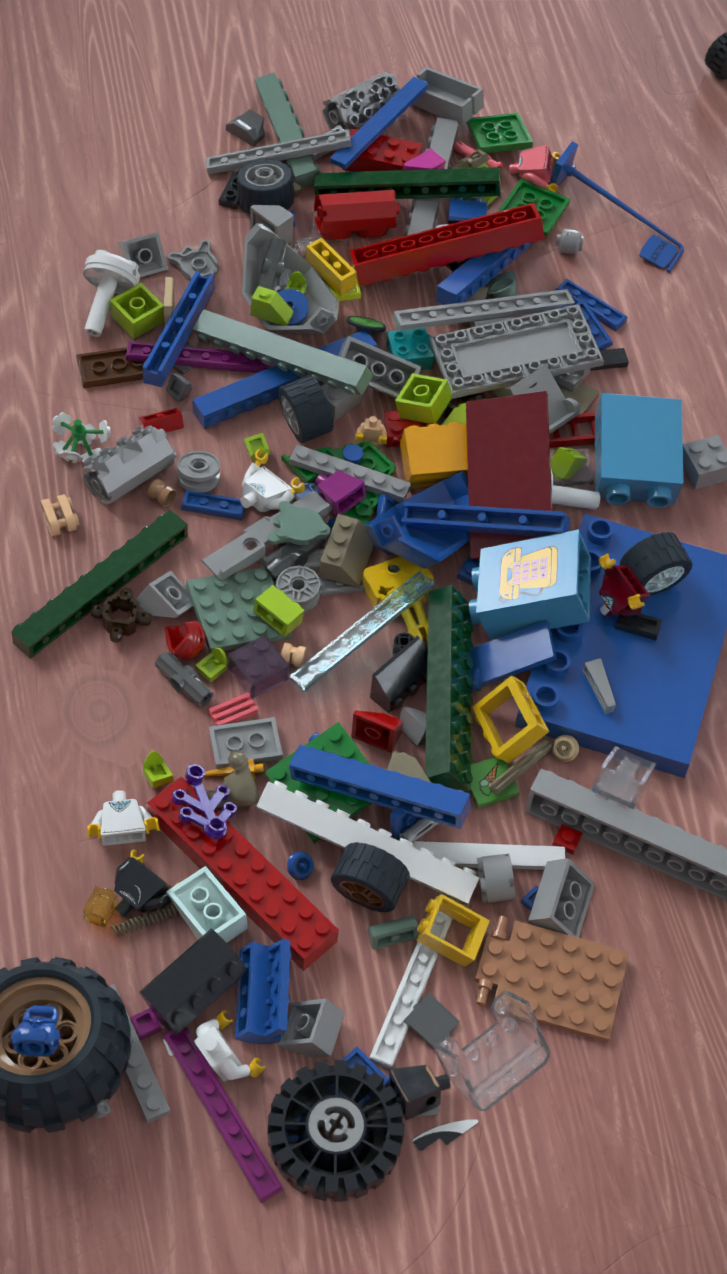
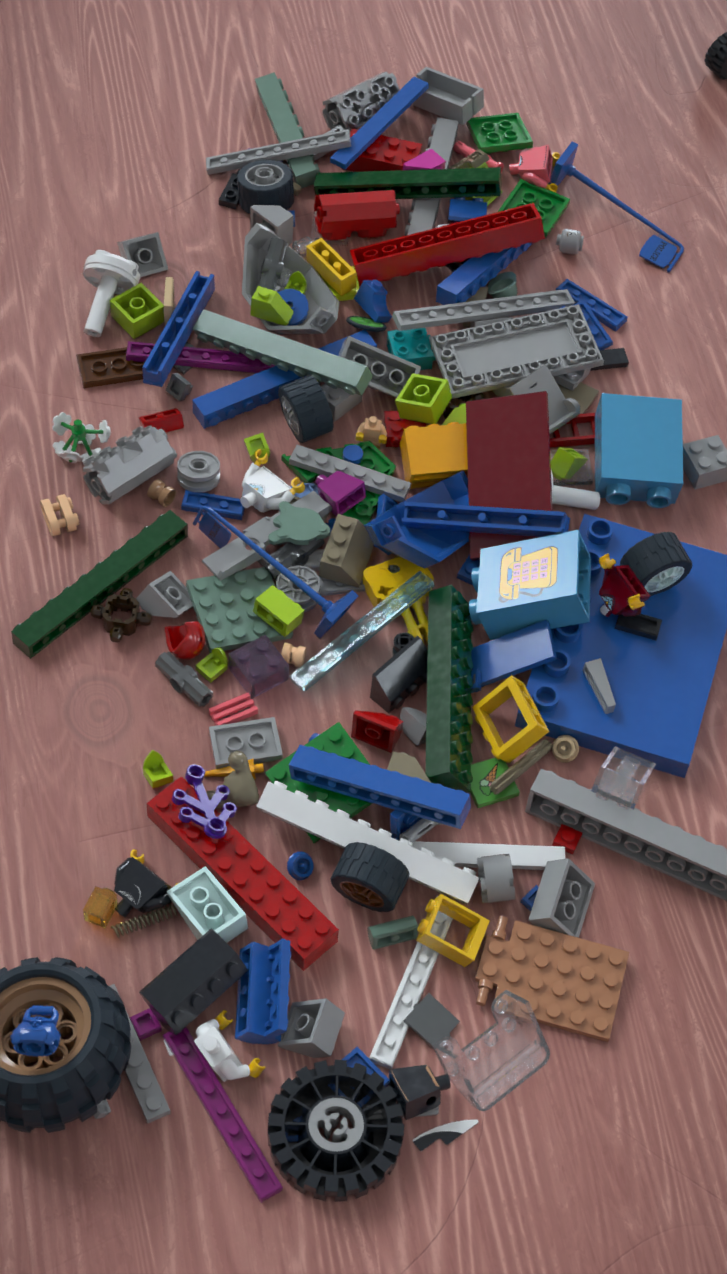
(122, 821): white torso -> none
(194, 260): light grey tile -> none
(221, 535): none -> blue piece
(247, 127): dark grey slope -> none
(372, 299): none -> blue arch

